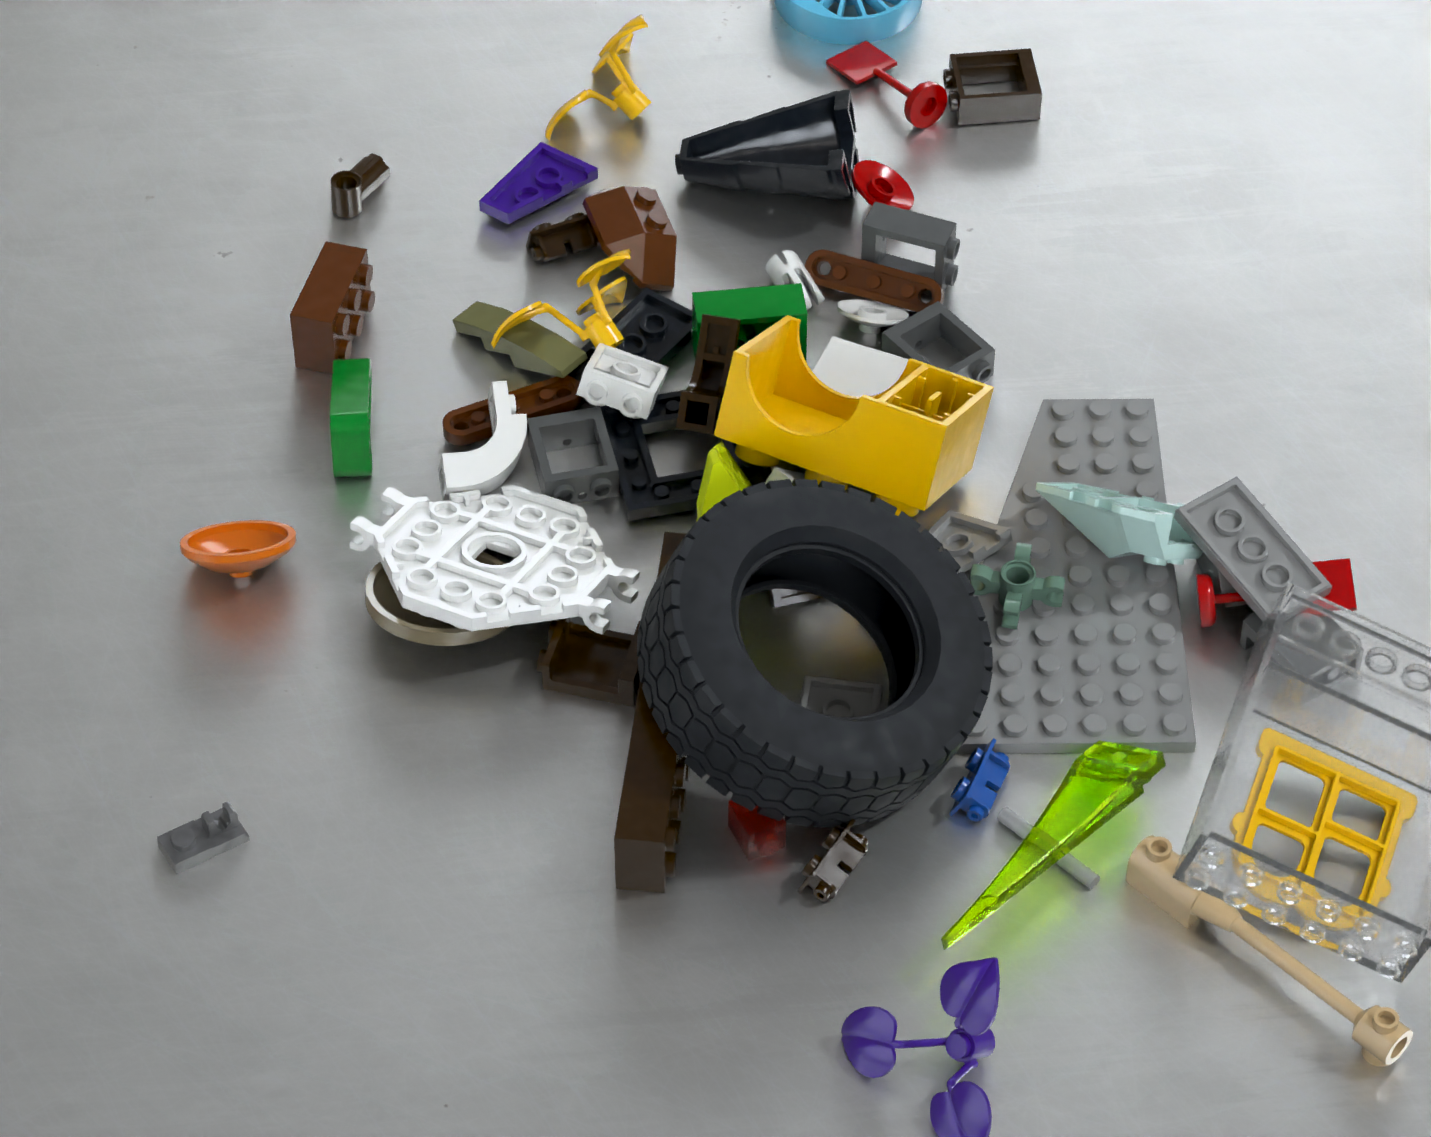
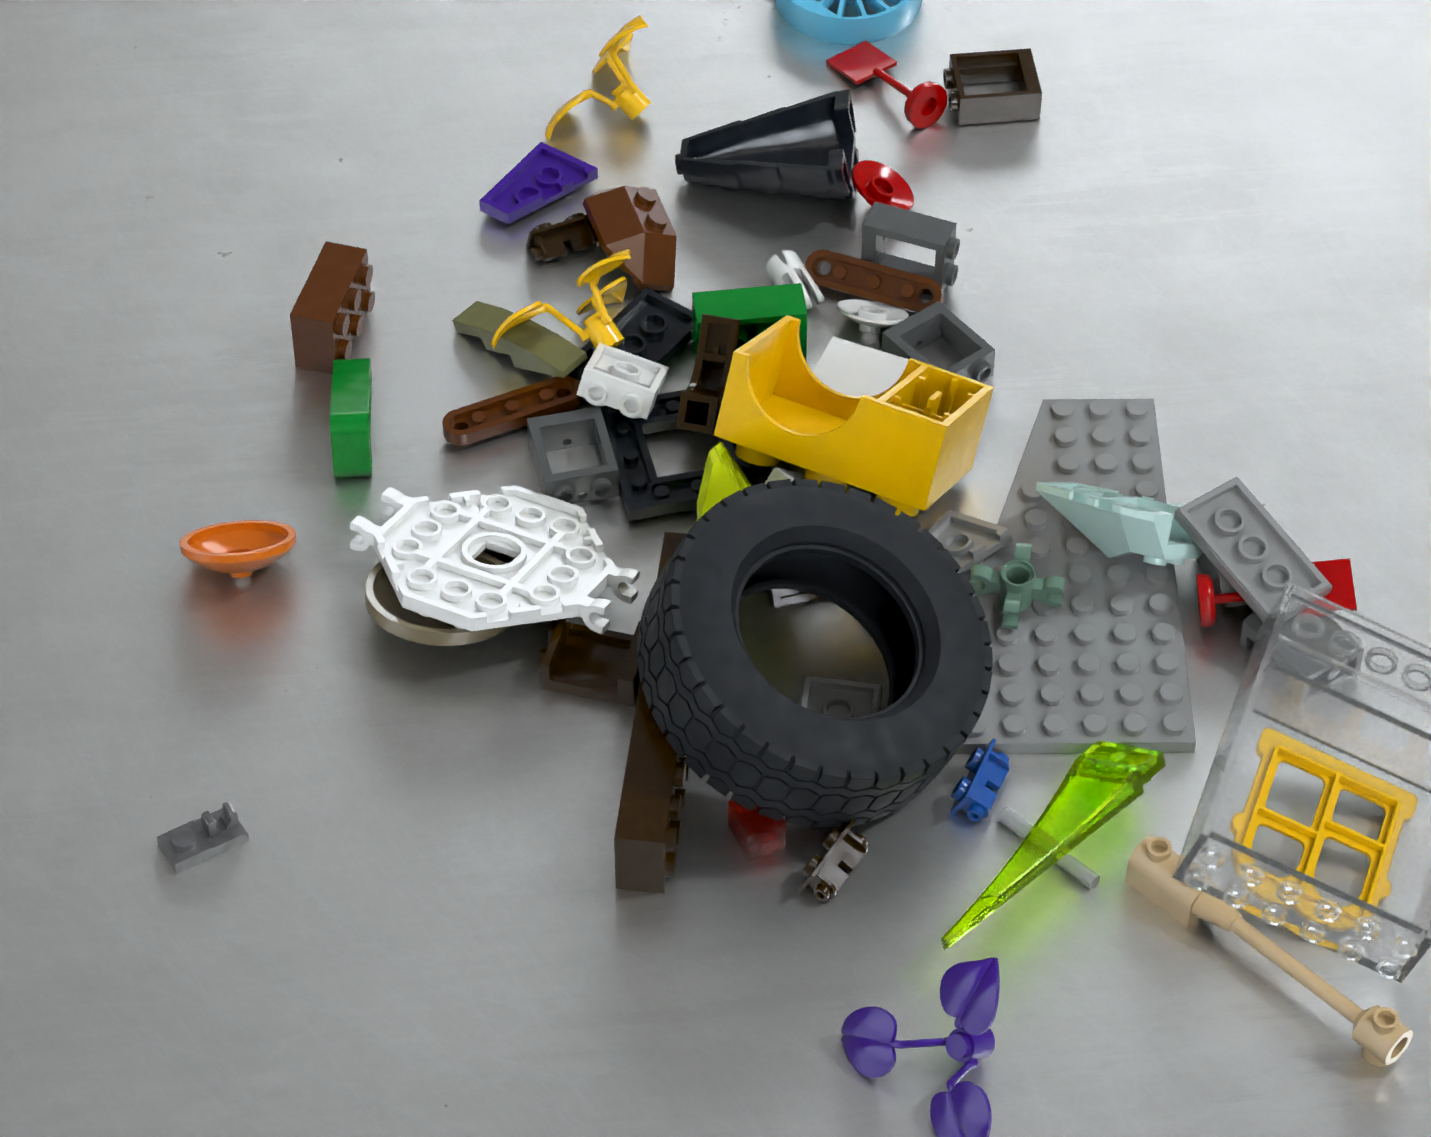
(354, 186): dark brown piece -> none
(494, 461): white arch -> none

